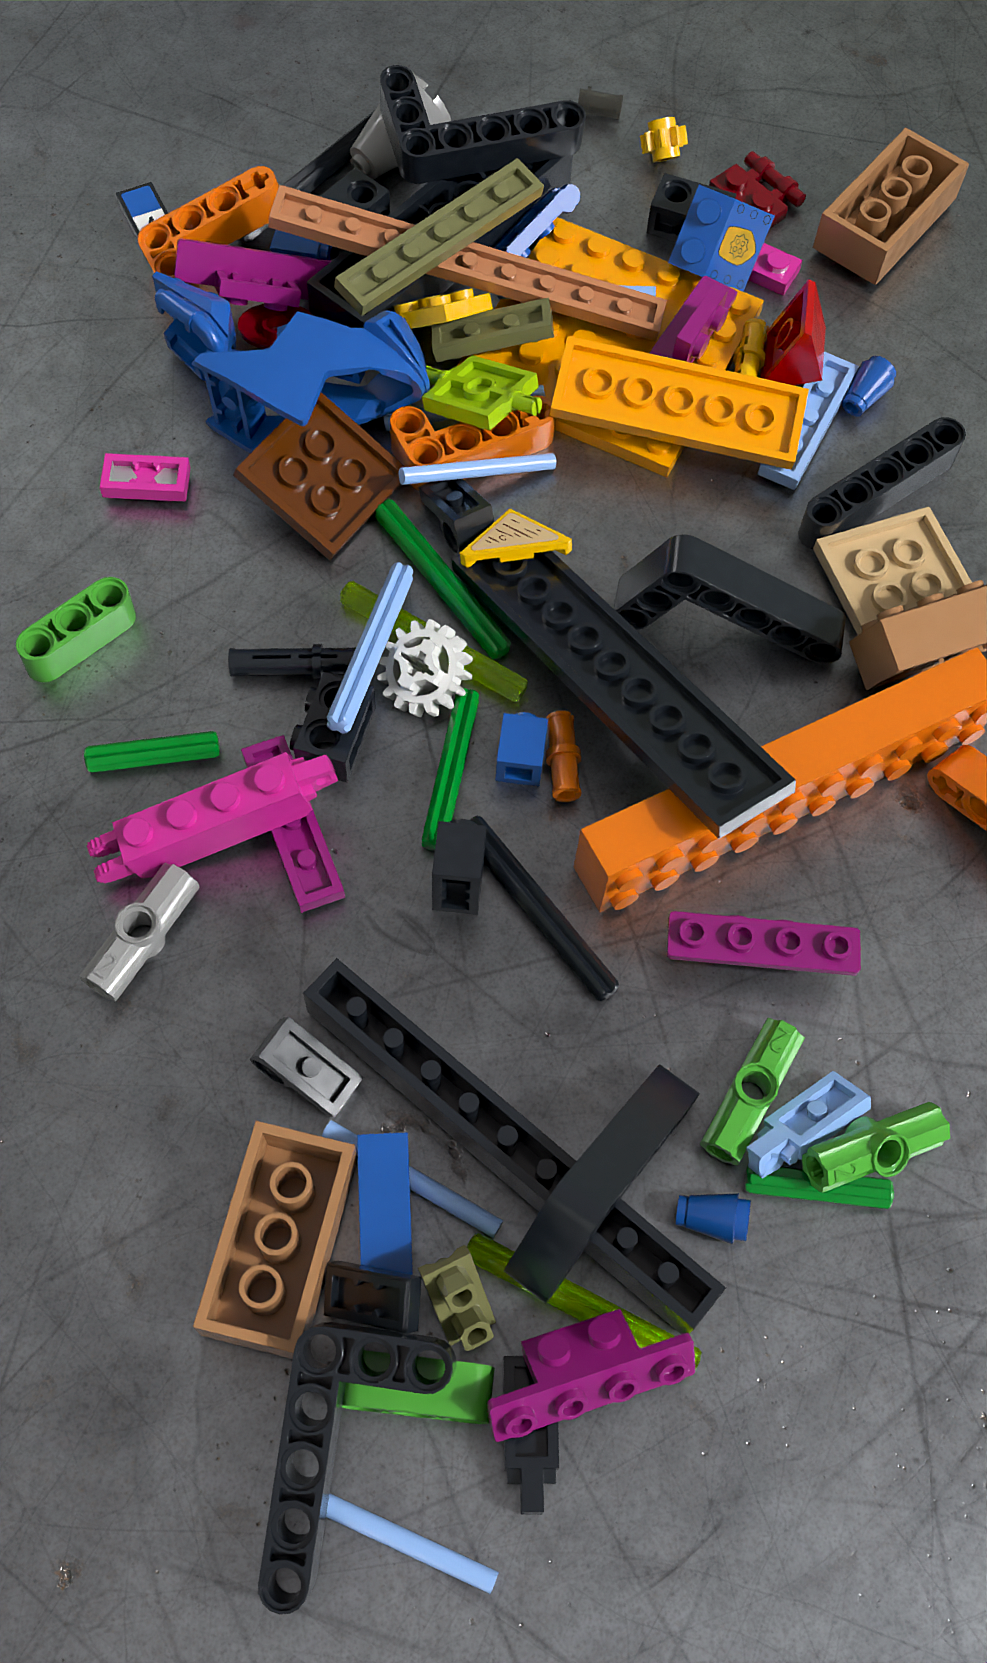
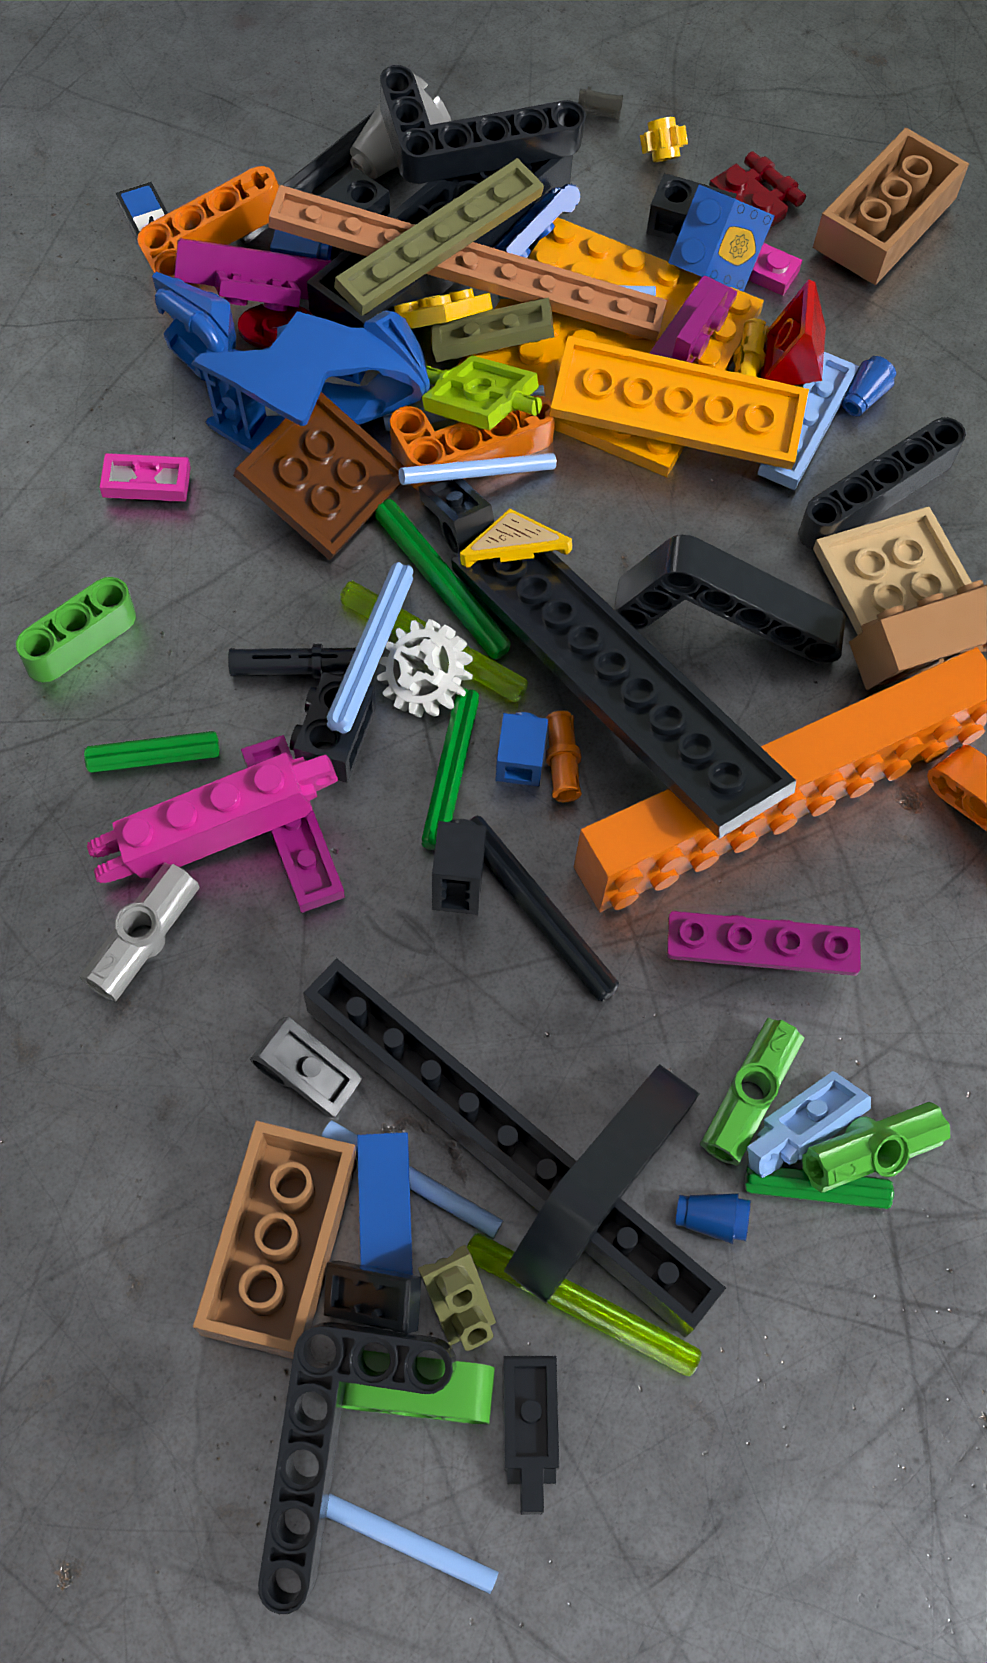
(585, 1370): magenta bracket -> none

